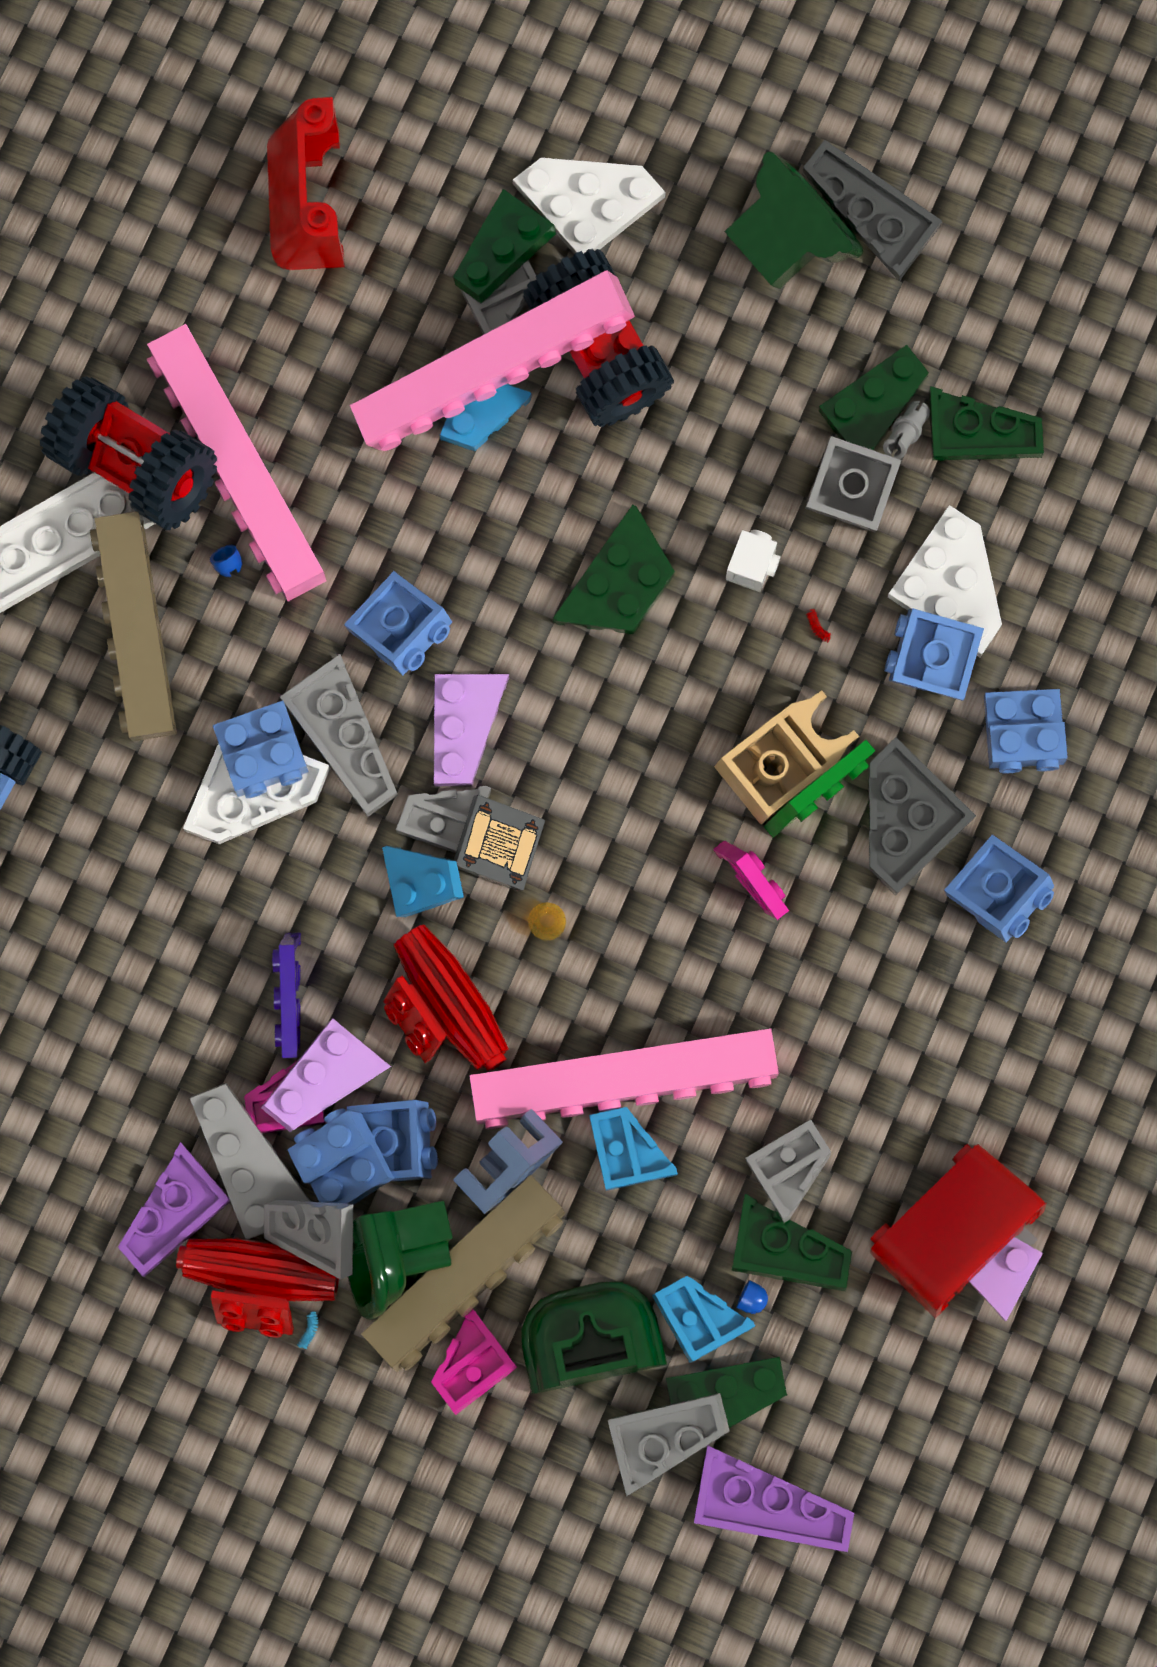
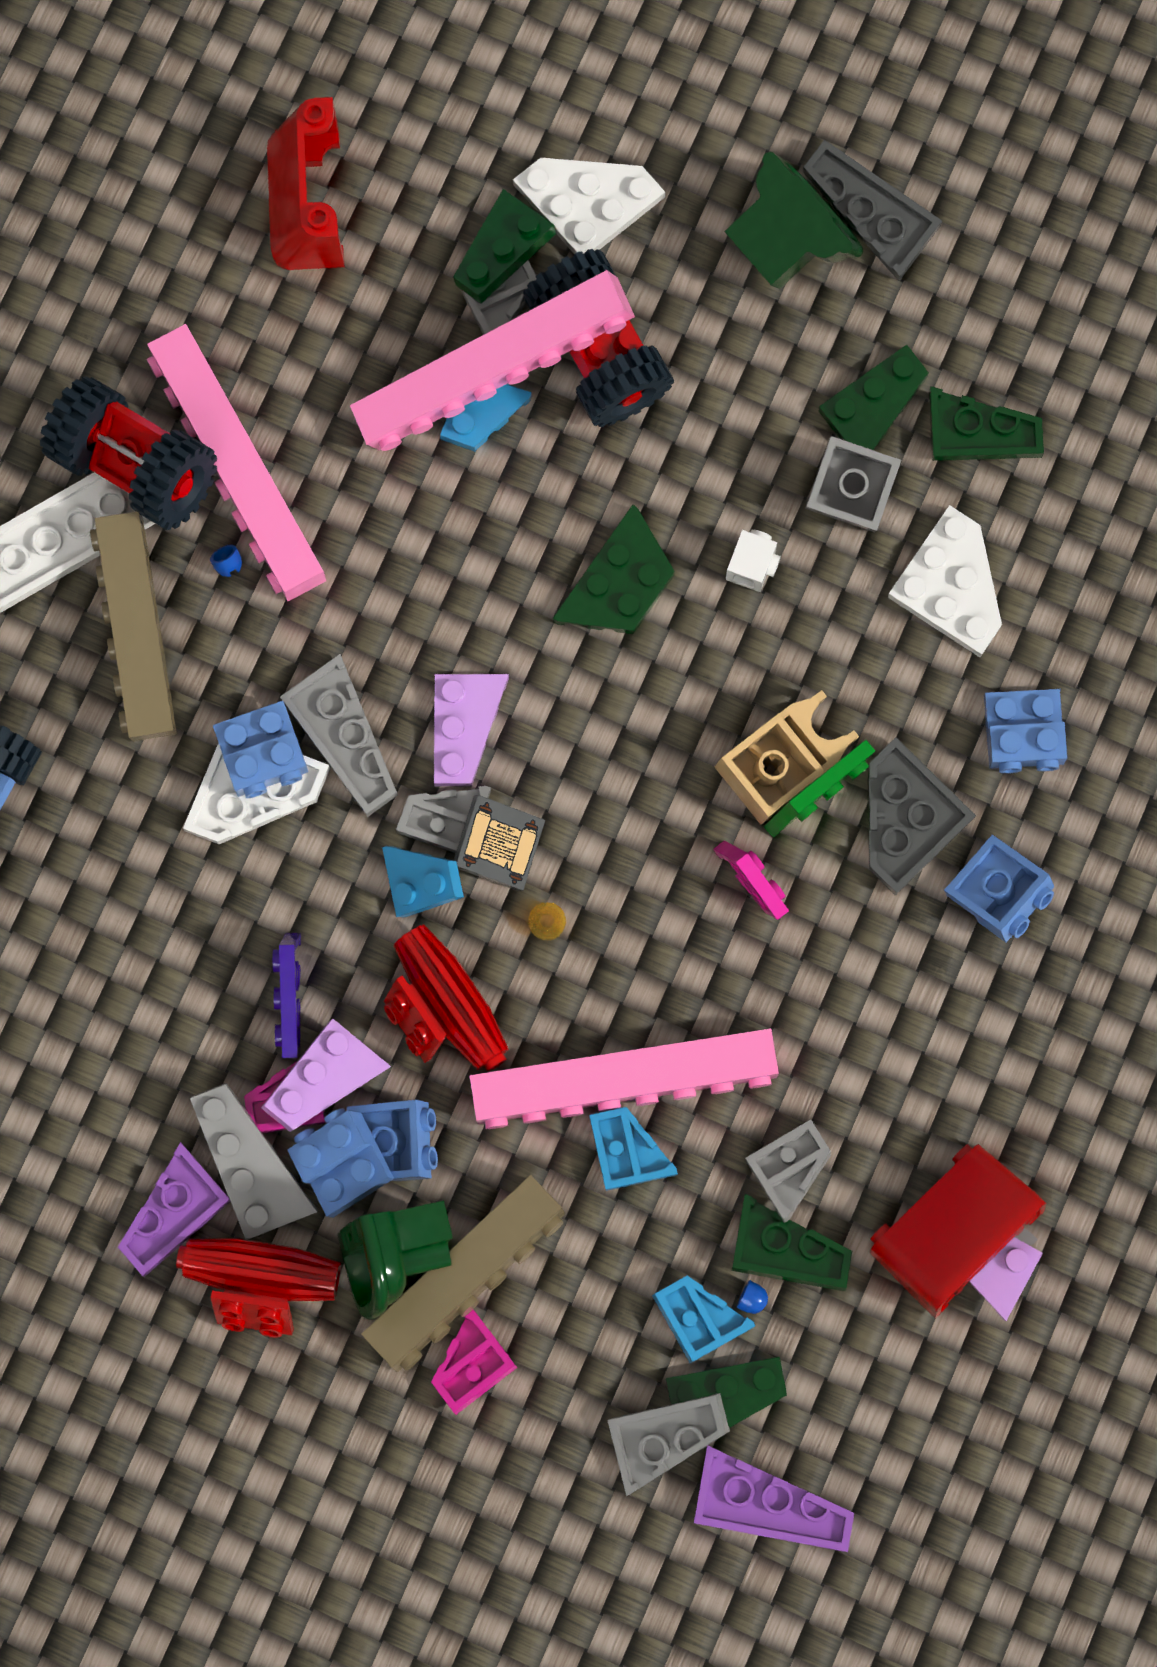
(308, 1335): medium azure leg -> none
(313, 1232): light grey wing -> none
(399, 623): medium blue plate -> none
(509, 1162): sand blue panel -> none
(590, 1327): dark green piece -> none
(818, 628): red leg -> none
(906, 429): light grey pin -> none
(934, 653): medium blue plate -> none

